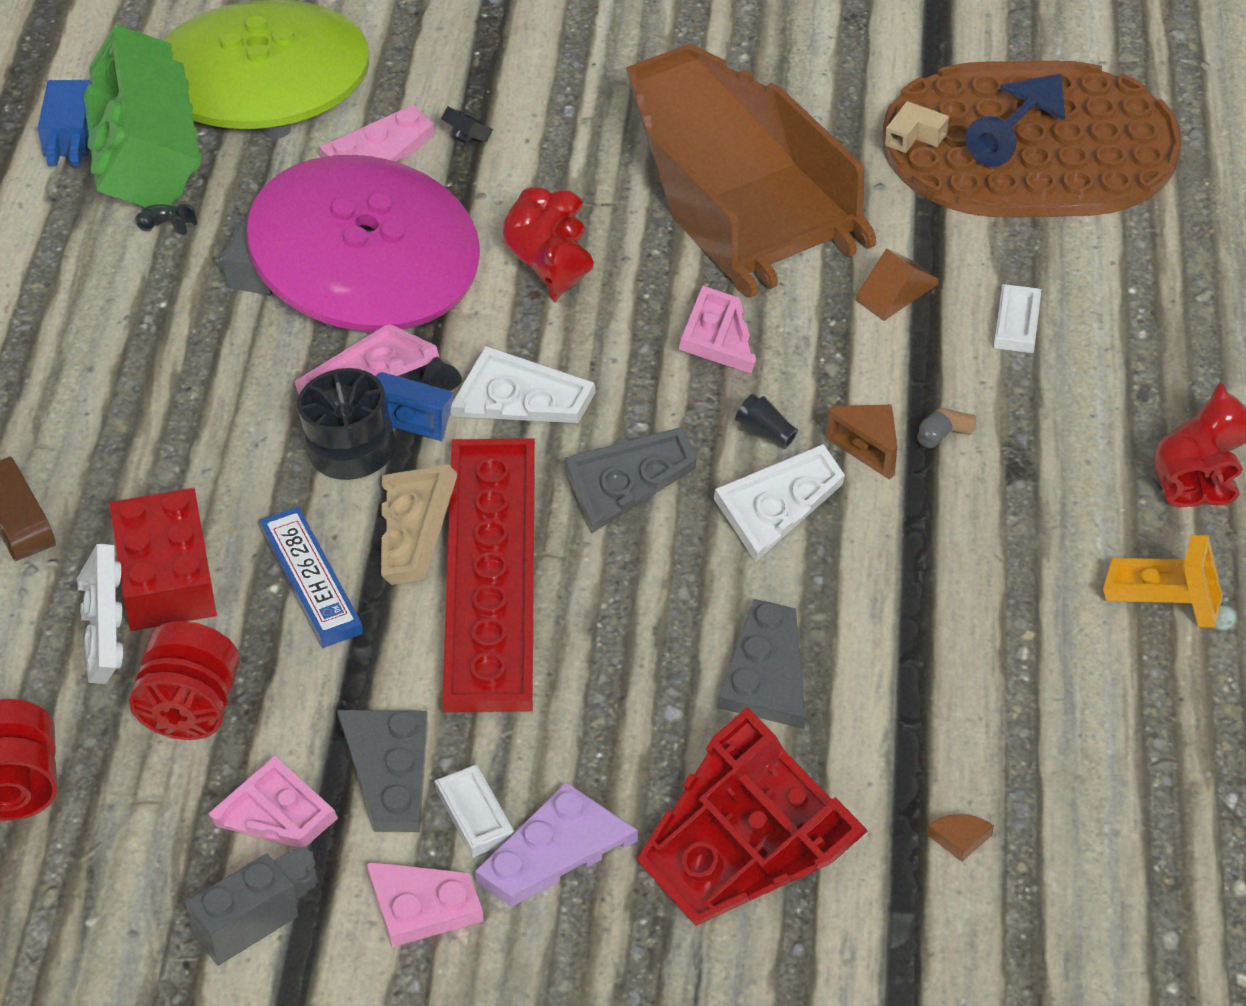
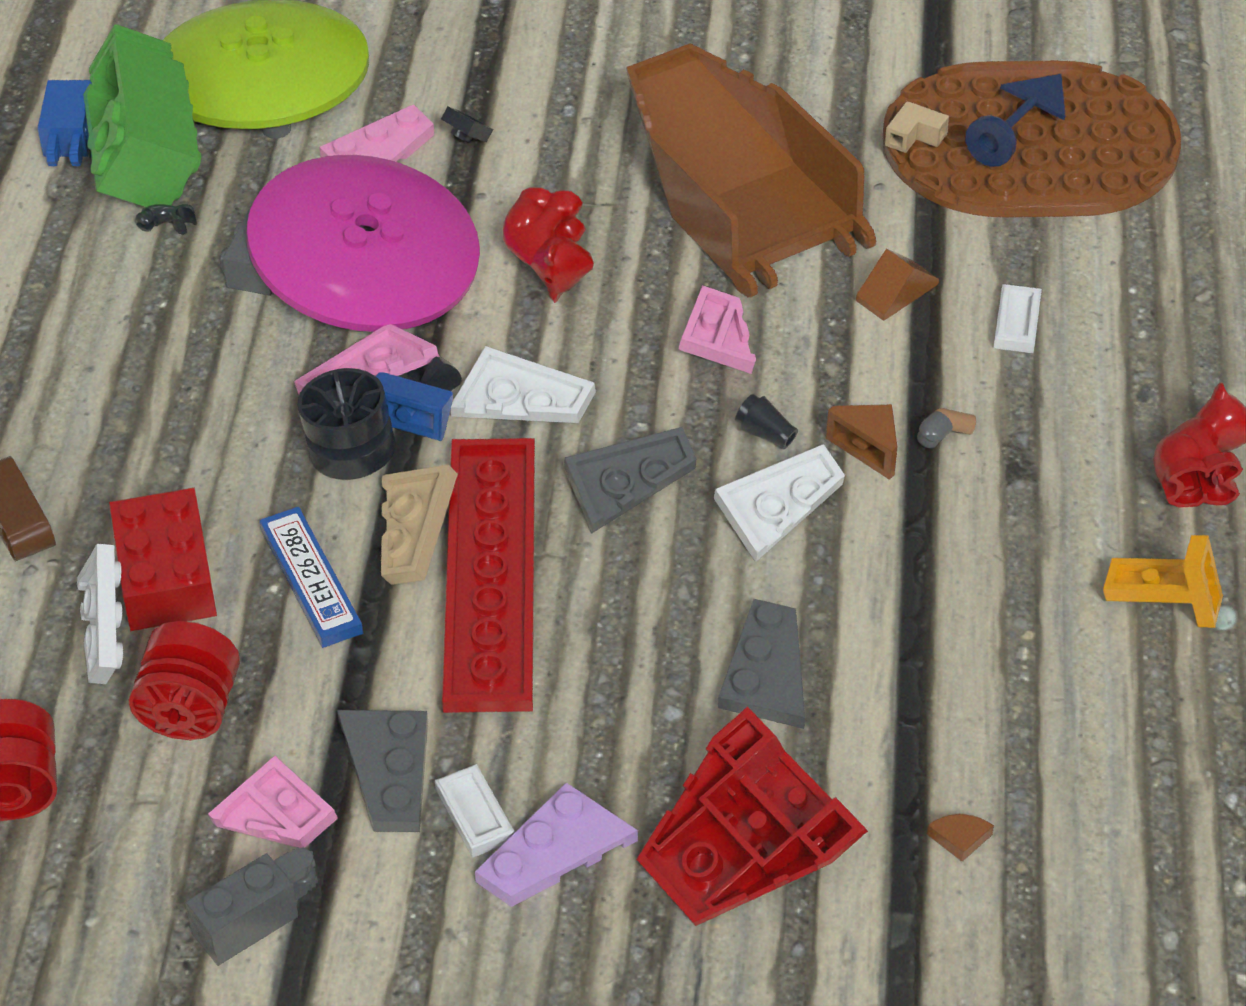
(423, 901): bright pink wing -> none

